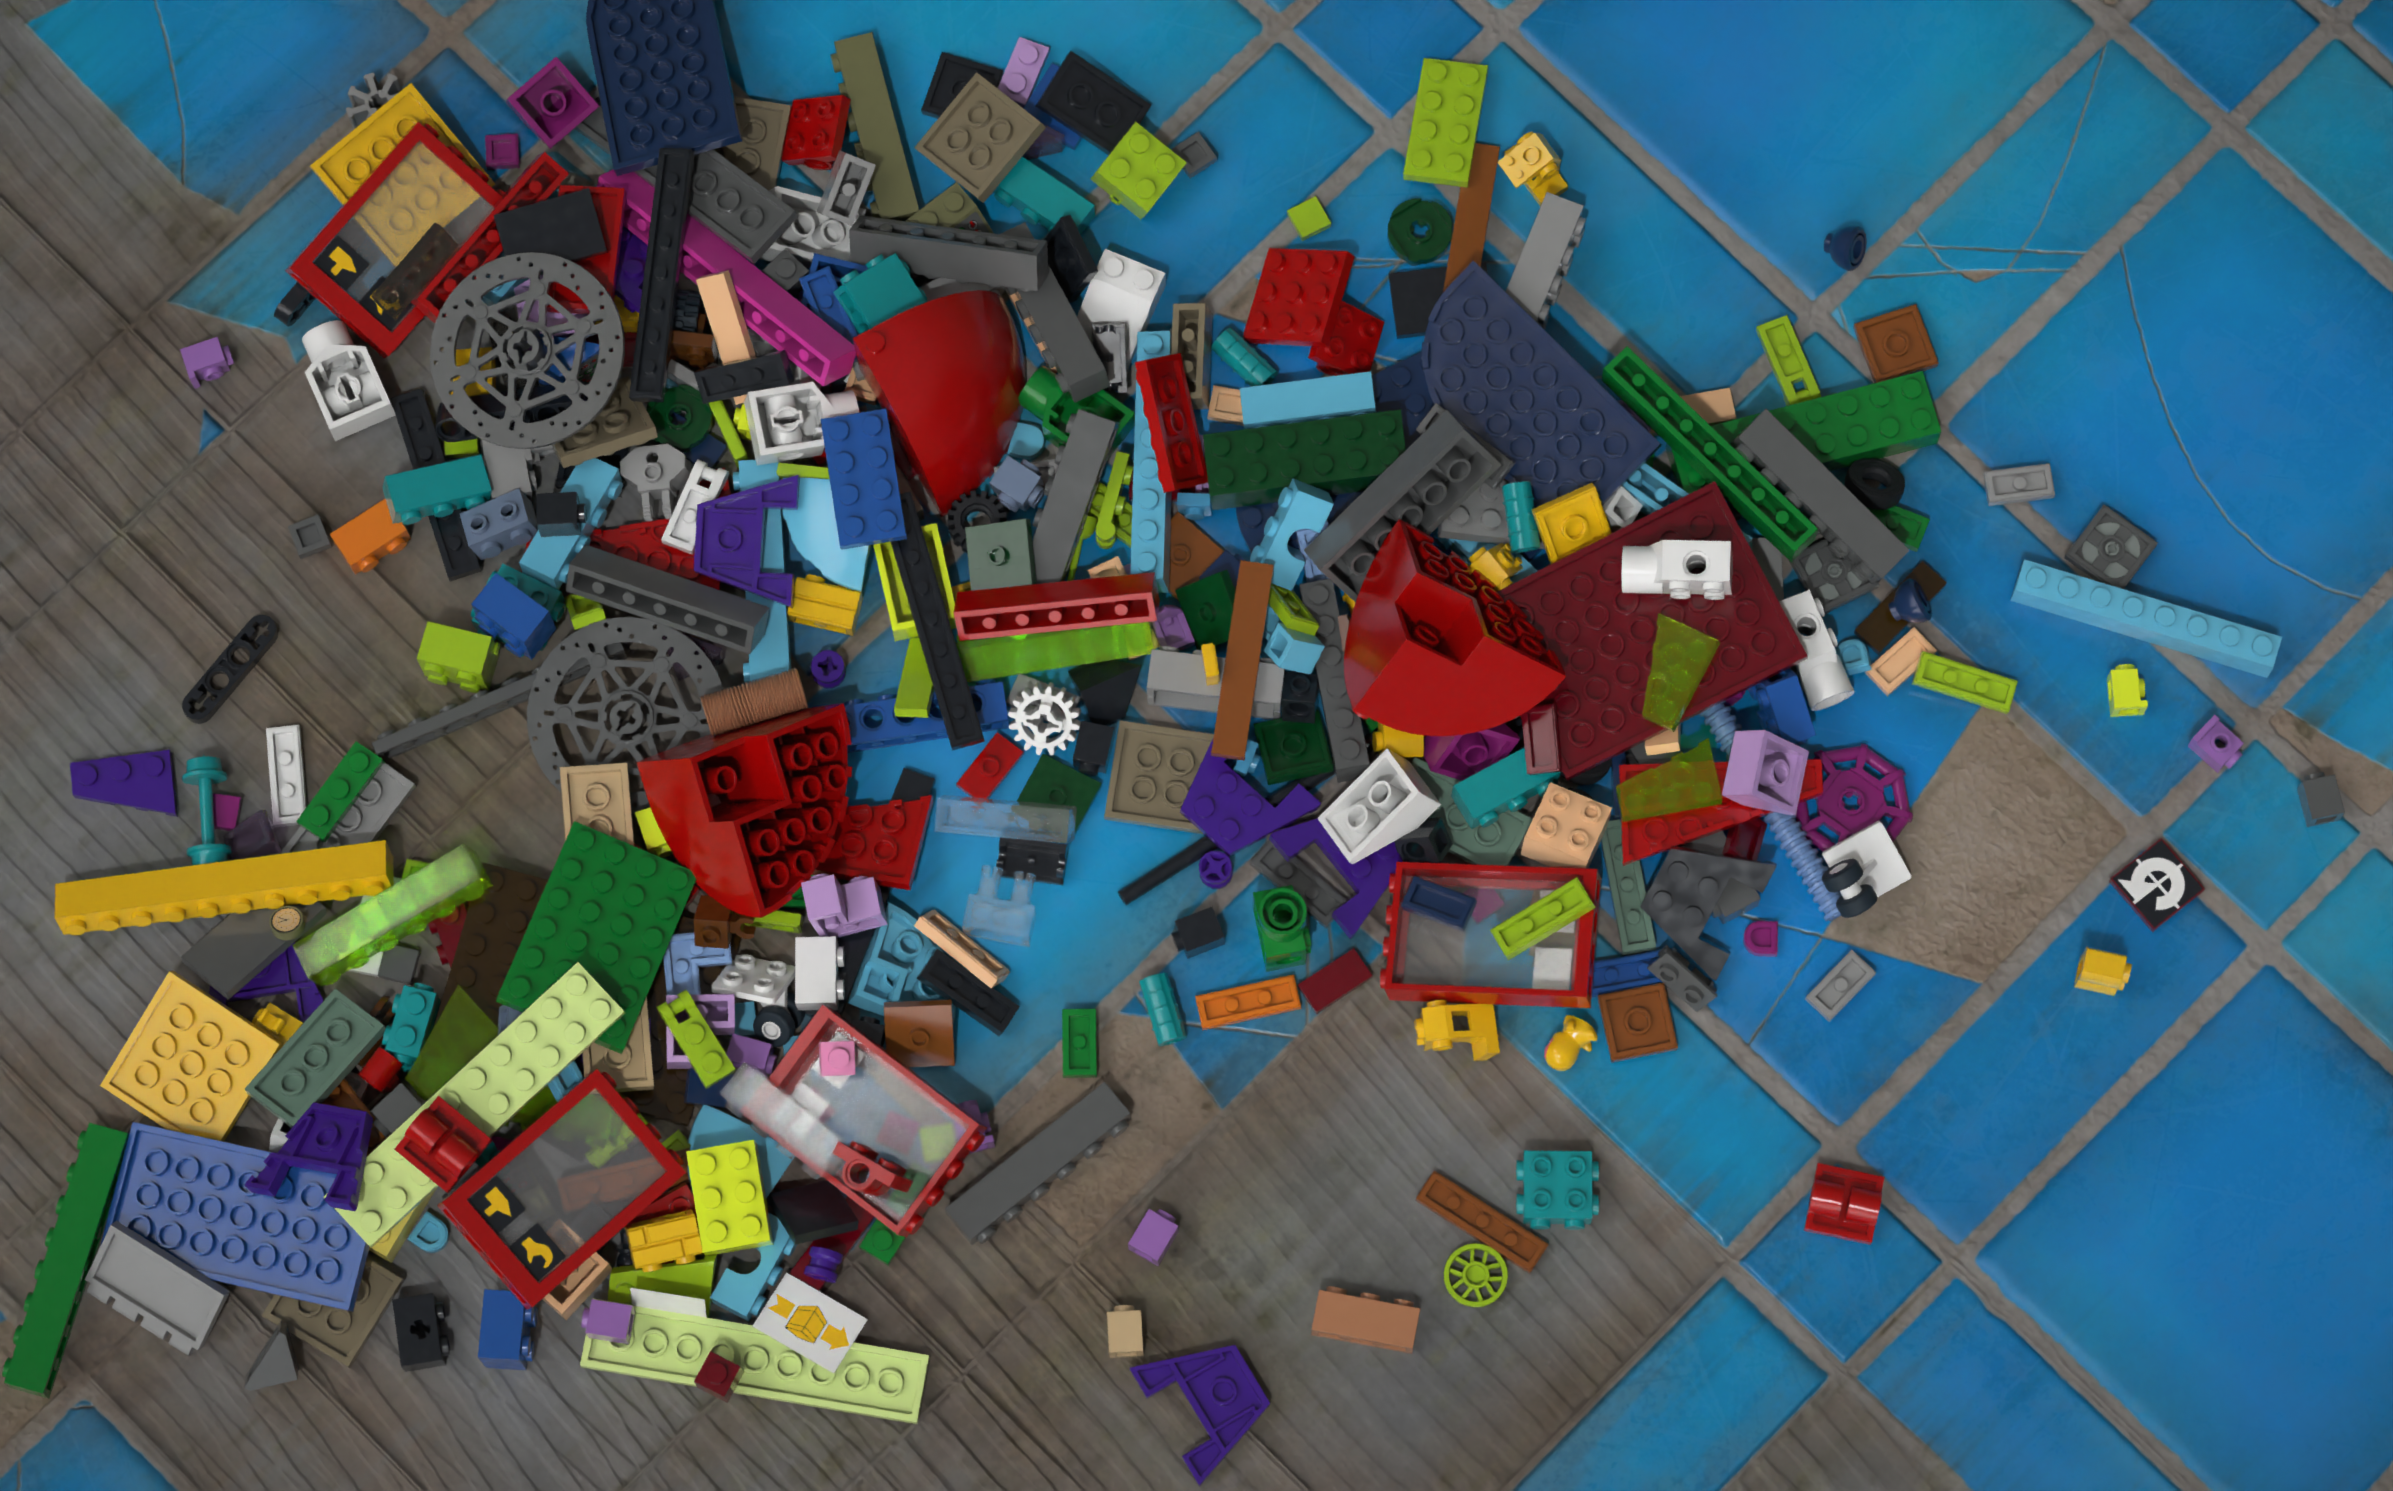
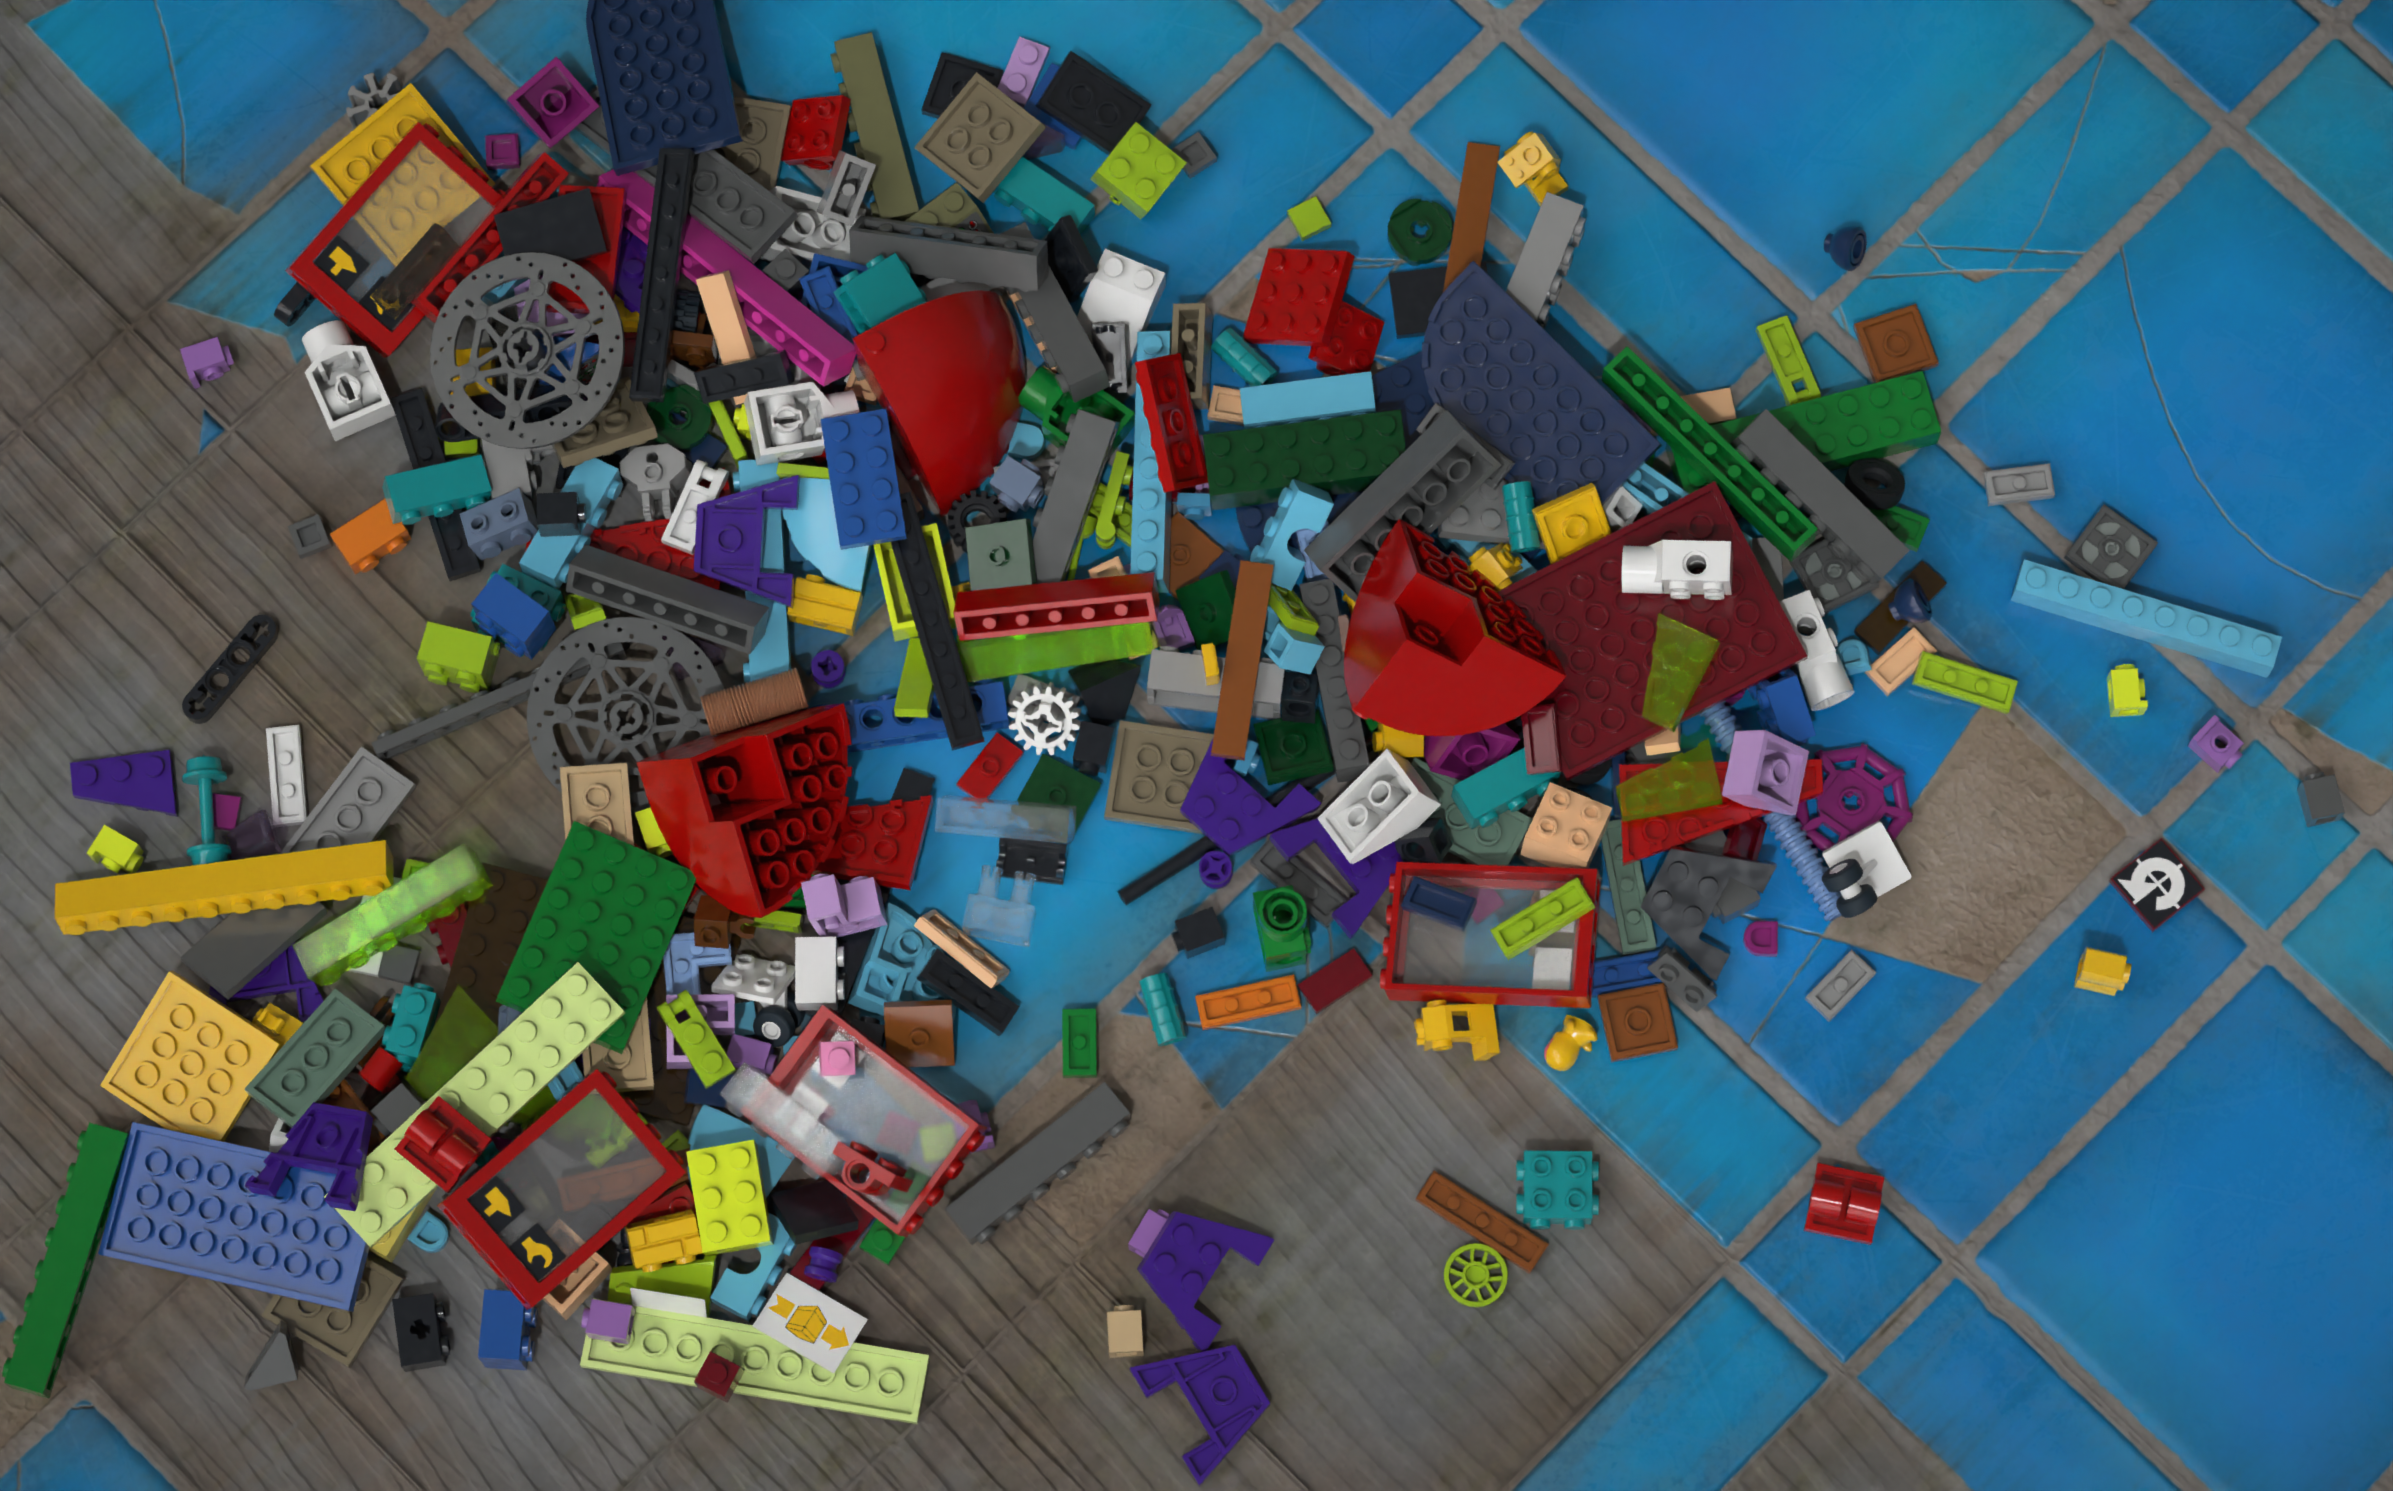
(116, 851): none -> neon yellow brick
(157, 1287): light grey hinge -> none
(287, 923): tile -> none
(340, 791): green plate -> none
(1186, 1259): none -> dark purple wing
(1365, 1320): nougat brick -> none
(1445, 122): lime plate -> none

